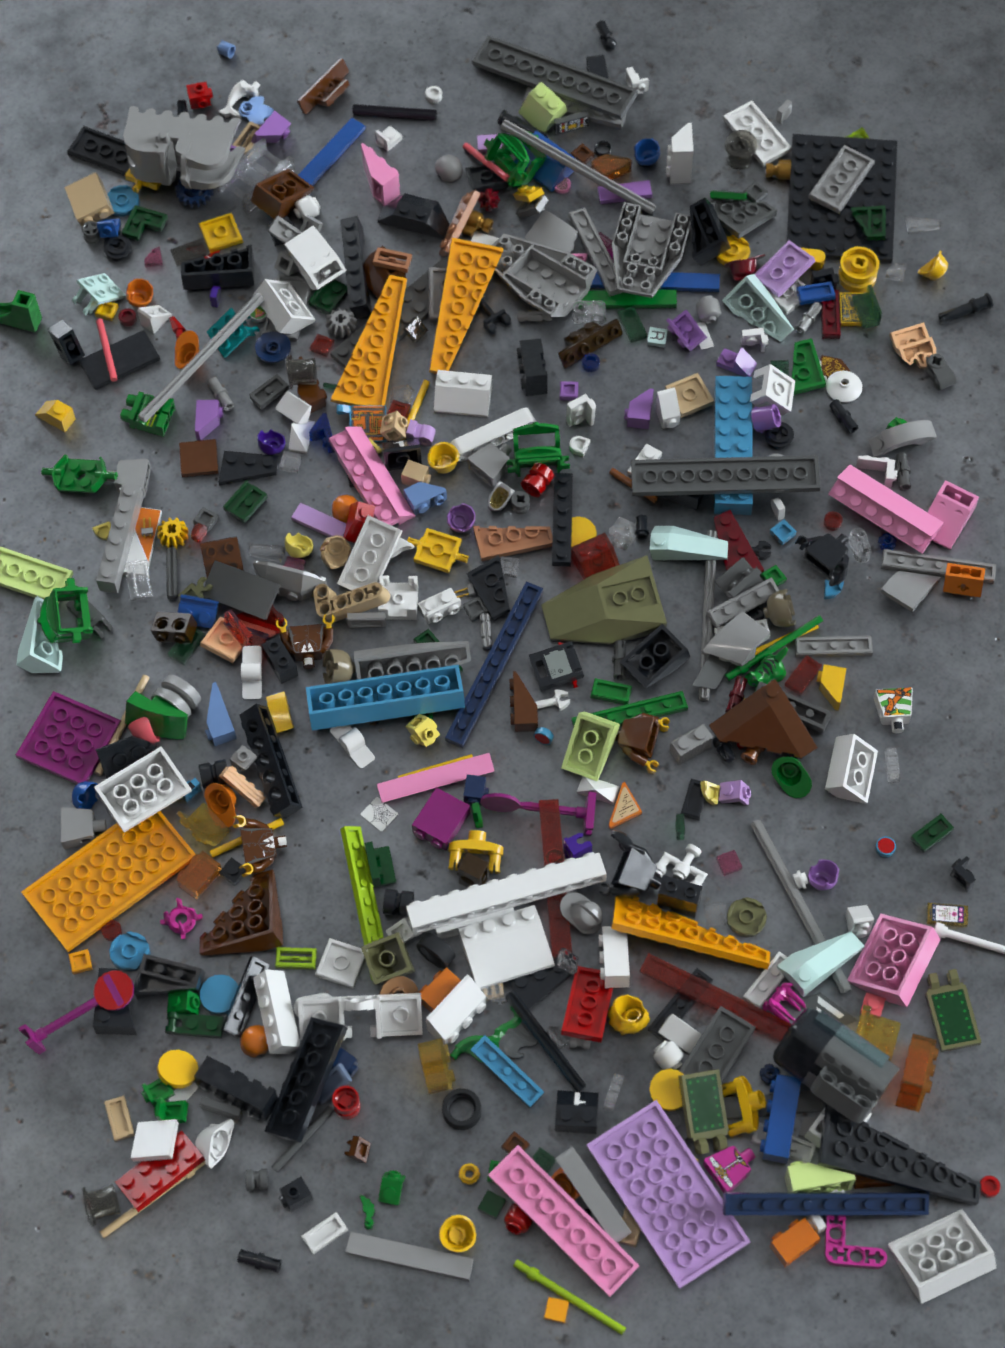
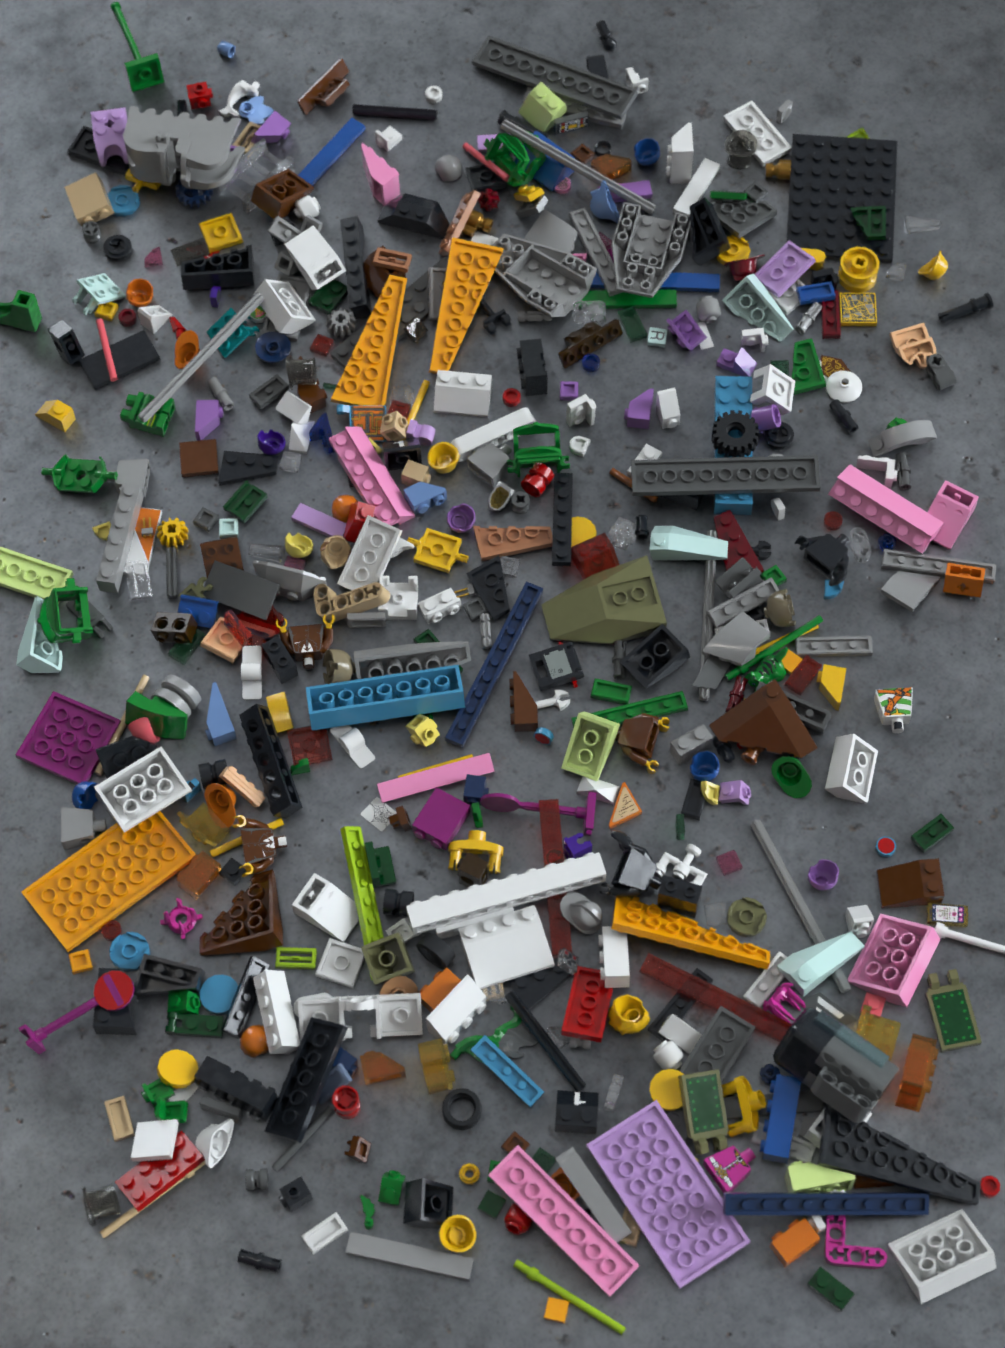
(108, 133): none -> lavender brick
(109, 227): blue bracket -> none
(141, 218): dark green plate -> none
(142, 71): none -> green tile
(199, 532): clear red tile -> none
(228, 527): none -> light aqua tile
(242, 758): light grey bracket -> none
(302, 767): none -> green tile
(309, 744): none -> clear red tile
(326, 908): none -> white slope
(380, 1068): none -> clear orange slope
(400, 819): none -> reddish brown tile
(427, 1203): none -> black slope
(511, 397): none -> red tile
(602, 203): none -> medium blue hat
(691, 394): tan plate -> none
(697, 186): none -> white tile
(704, 766): none -> blue hair
(735, 446): none -> black tyre
(783, 532): dark azure plate -> none
(791, 662): none -> light orange tile
(800, 879): white plate -> none
(830, 1289): none -> dark green plate
(841, 179): light grey tile -> none
(867, 308): clear green panel -> none
(892, 765): clear beam -> none
(911, 884): none -> reddish brown slope
(962, 875): black bracket -> none

